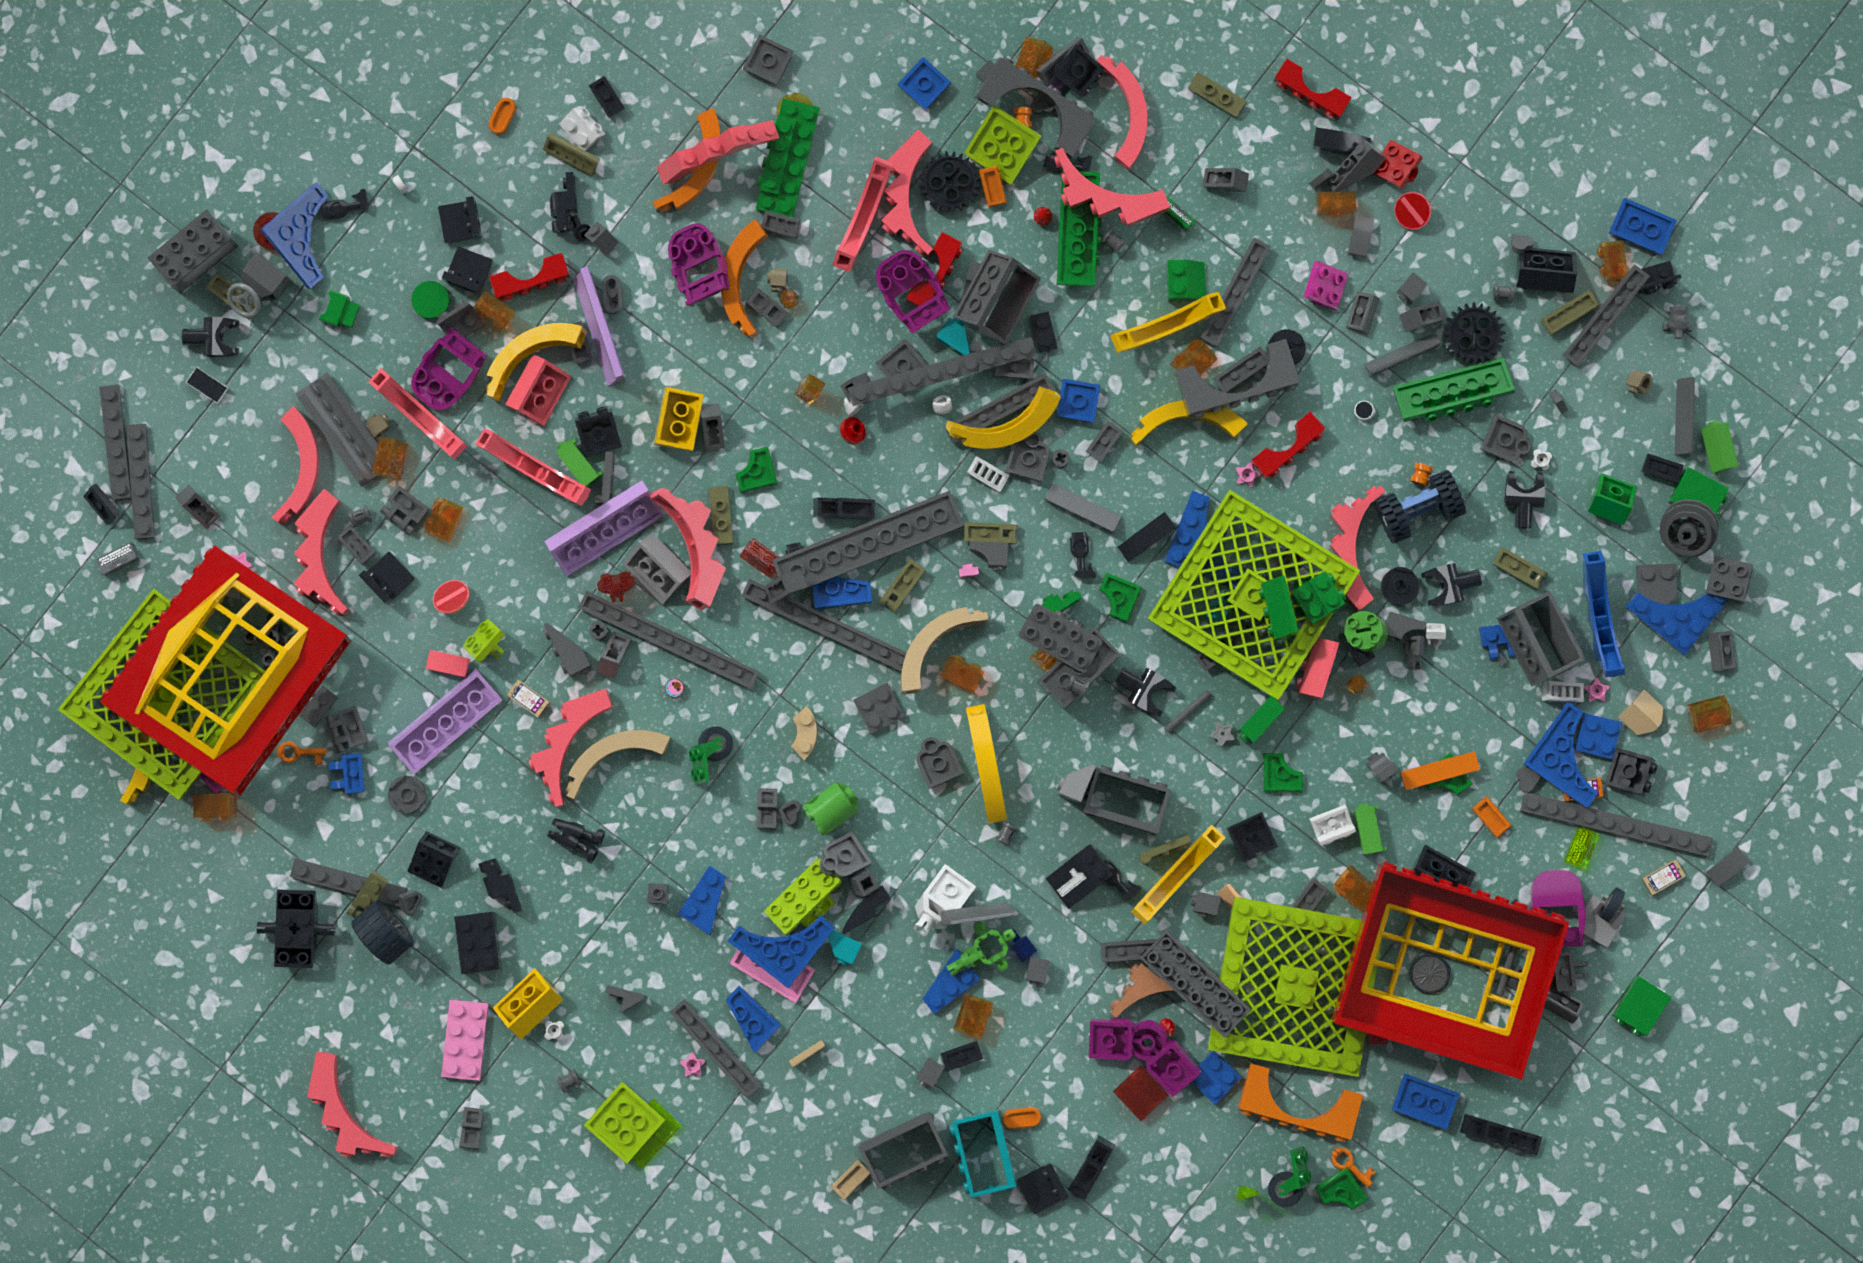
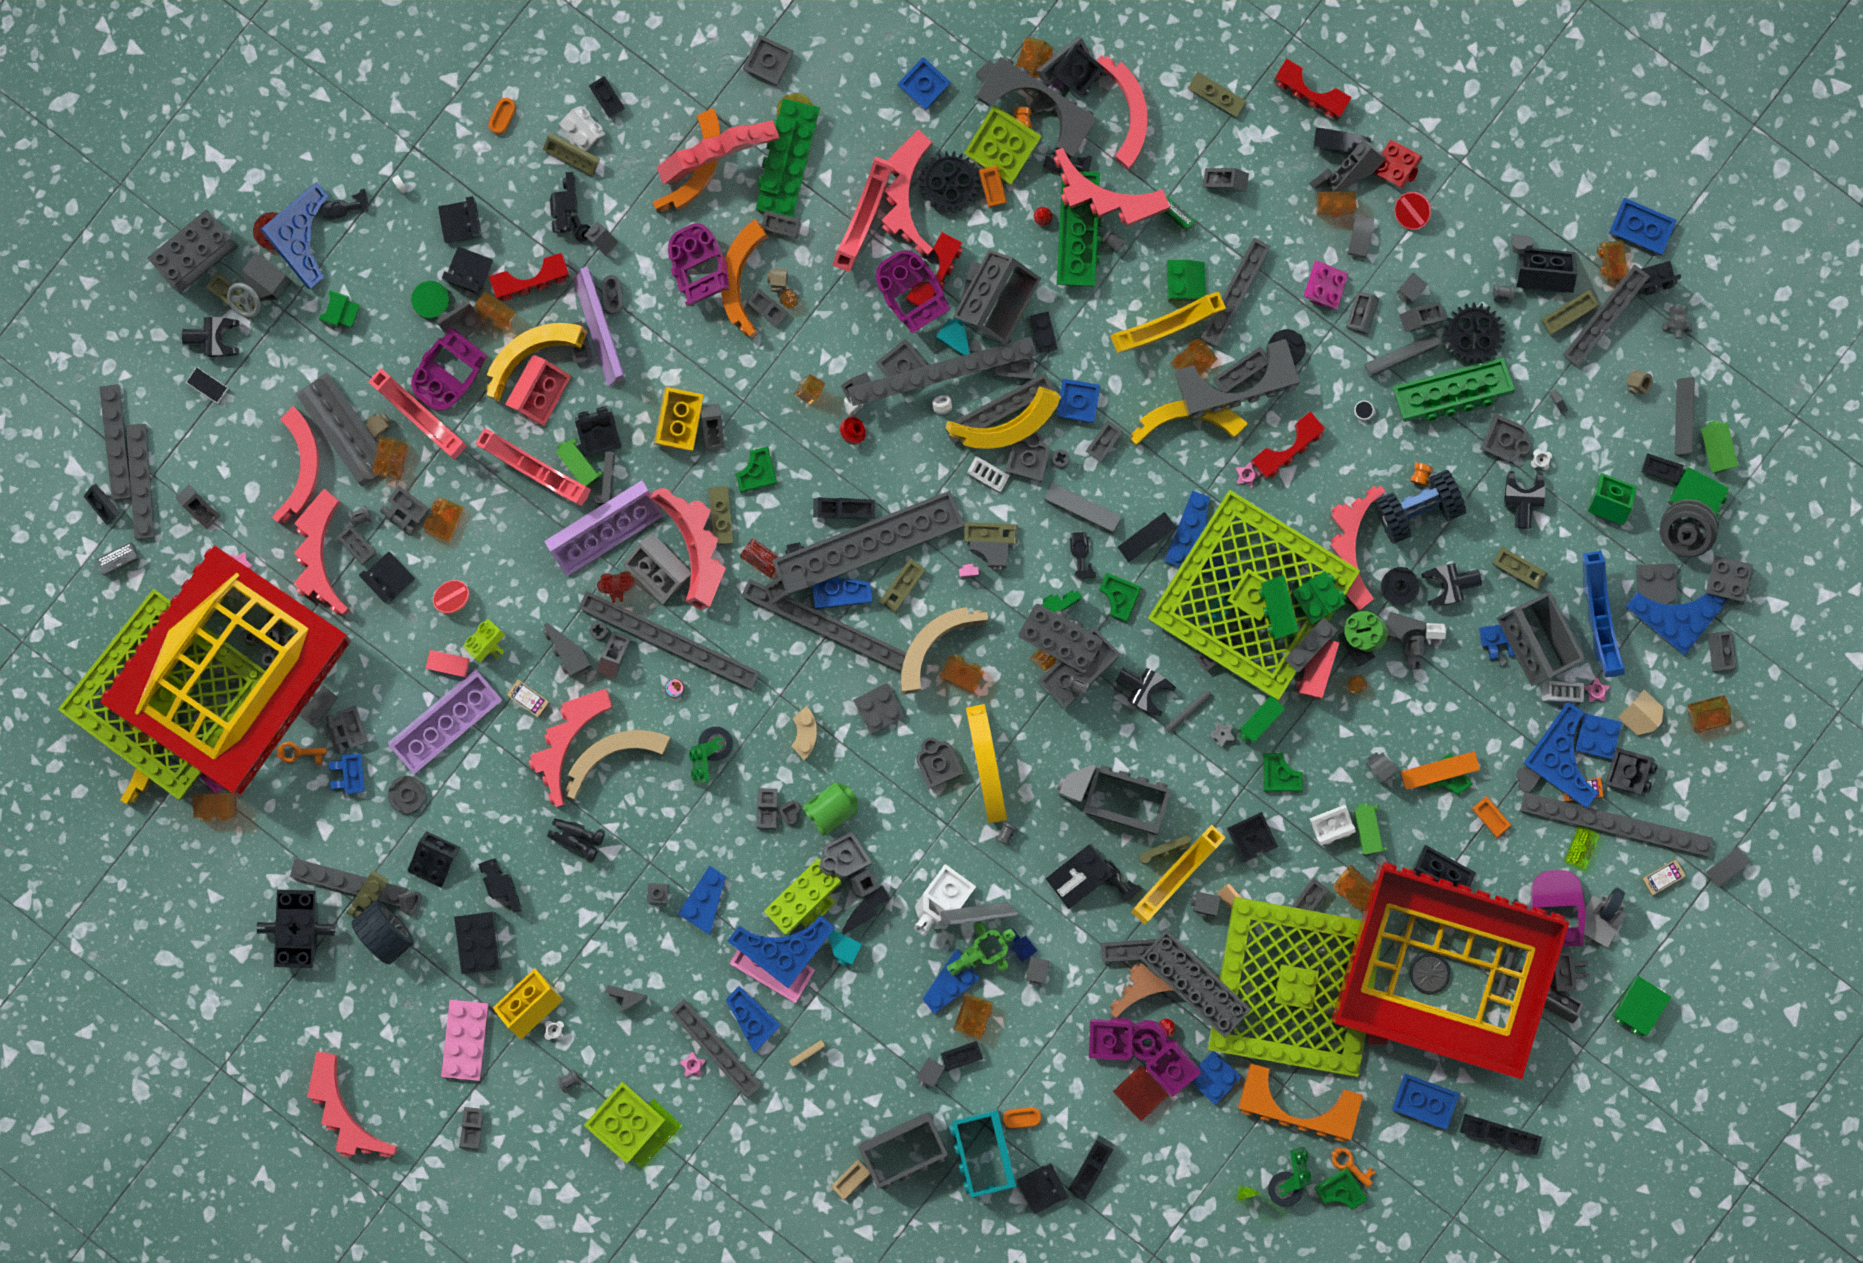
(1310, 645): none -> dark grey plate

